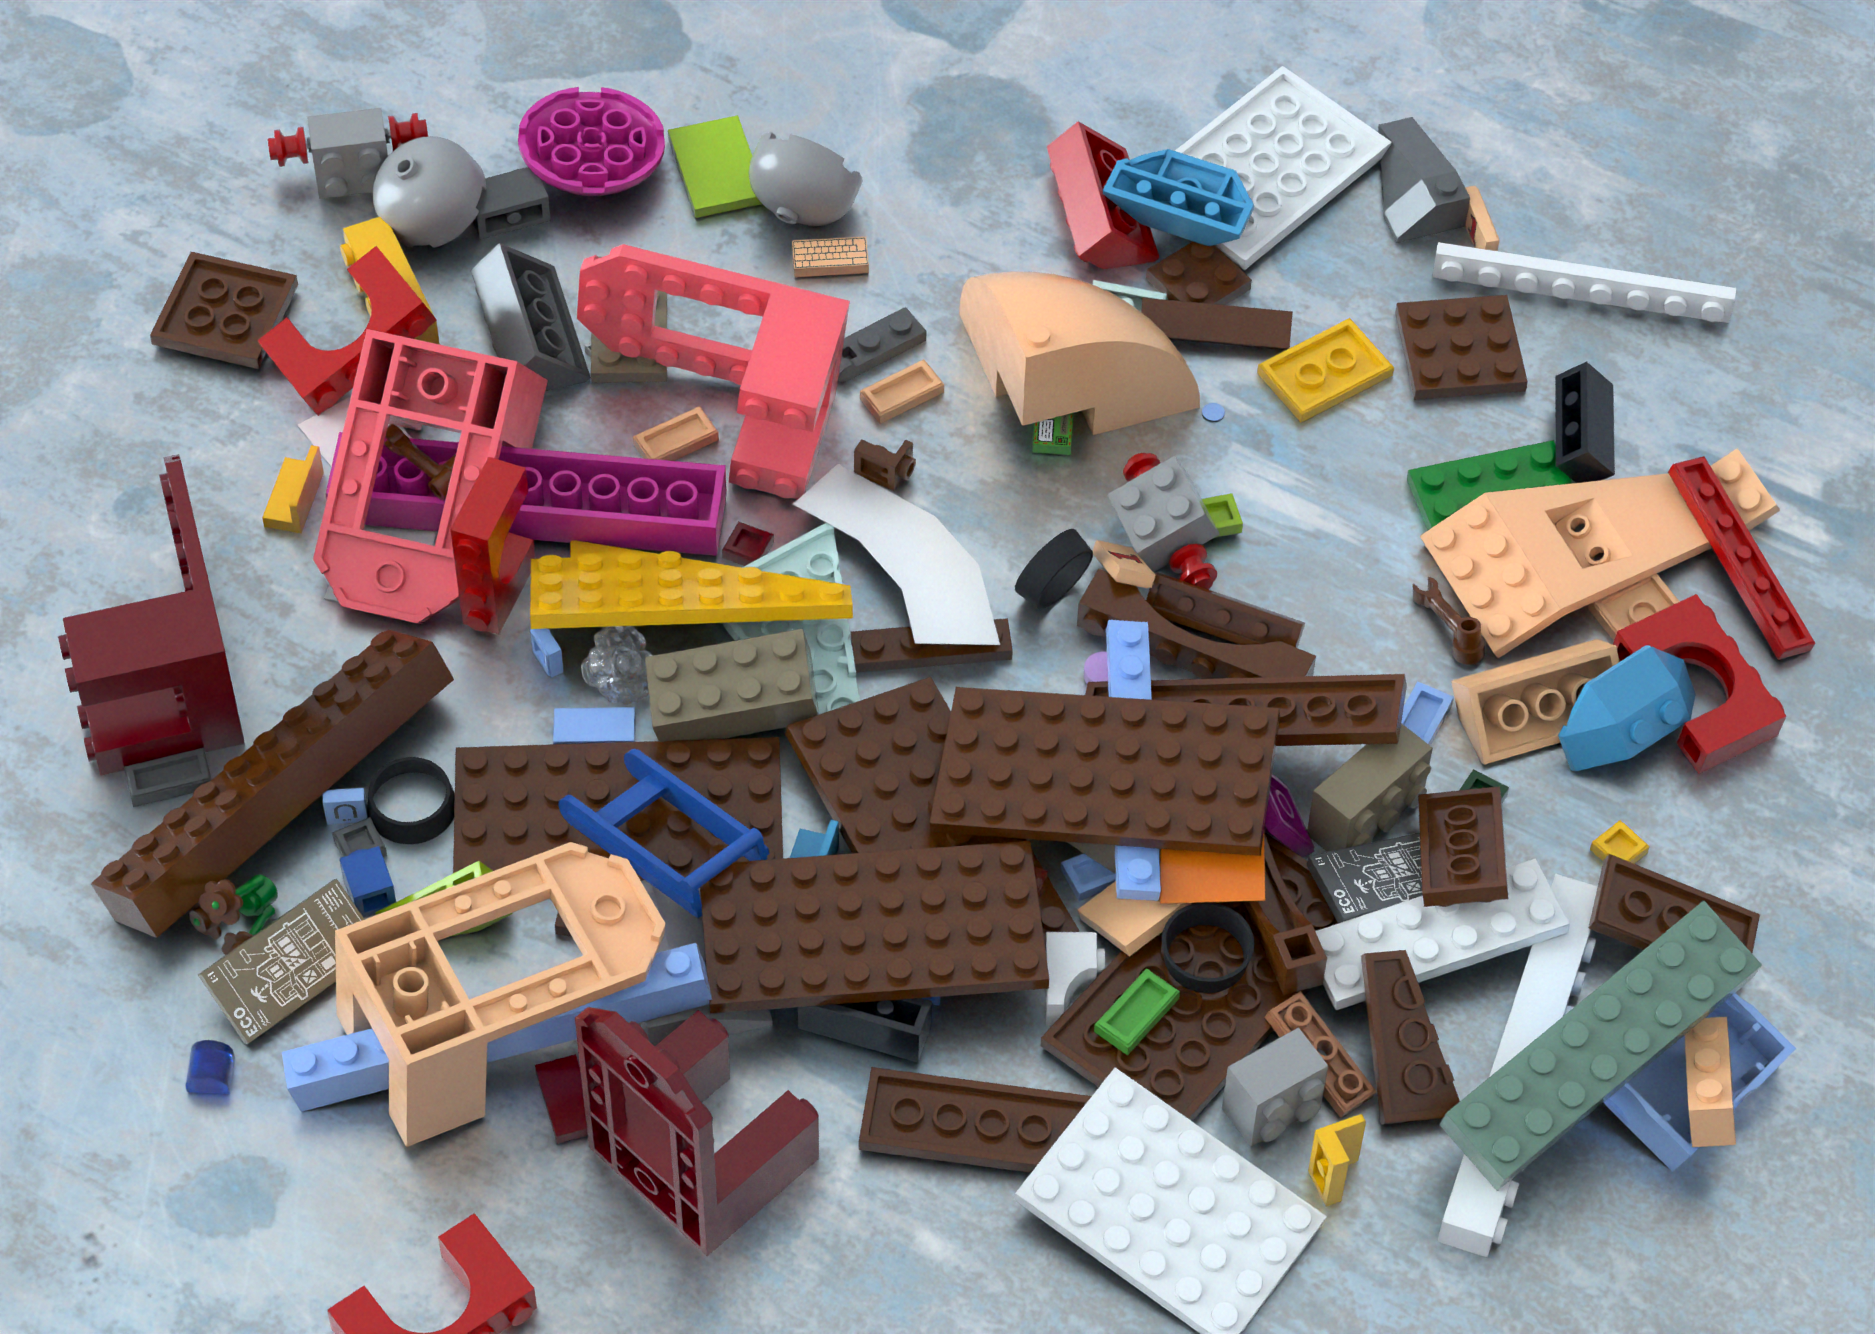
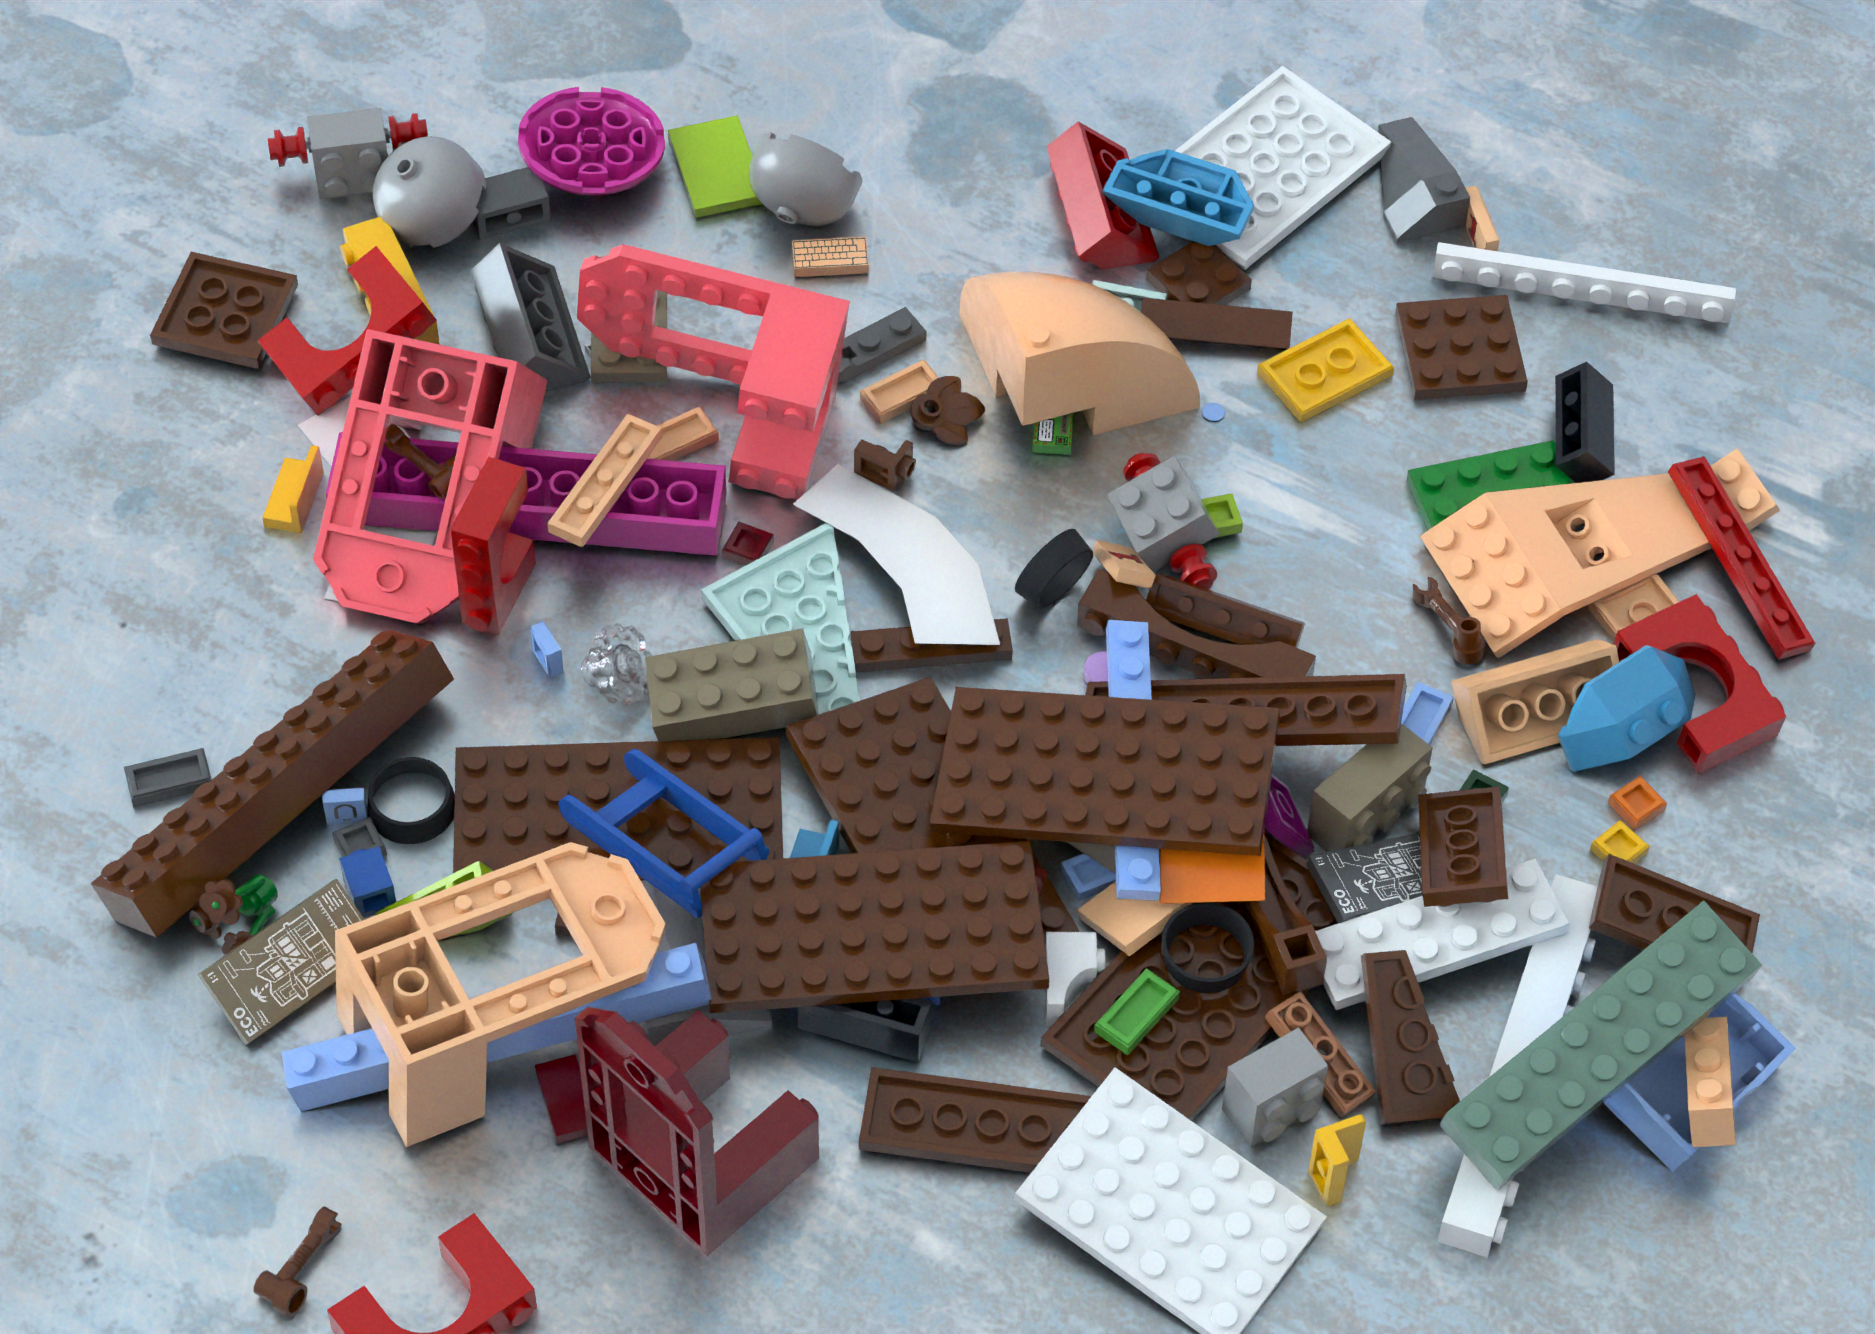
(156, 667): dark red bracket -> none
(210, 1067): clear blue brick -> none
(282, 1288): none -> reddish brown brick
(594, 725): light blue tile -> none
(604, 480): none -> light nougat plate
(639, 588): yellow wing -> none
(951, 408): none -> reddish brown plate
(1637, 803): none -> orange tile

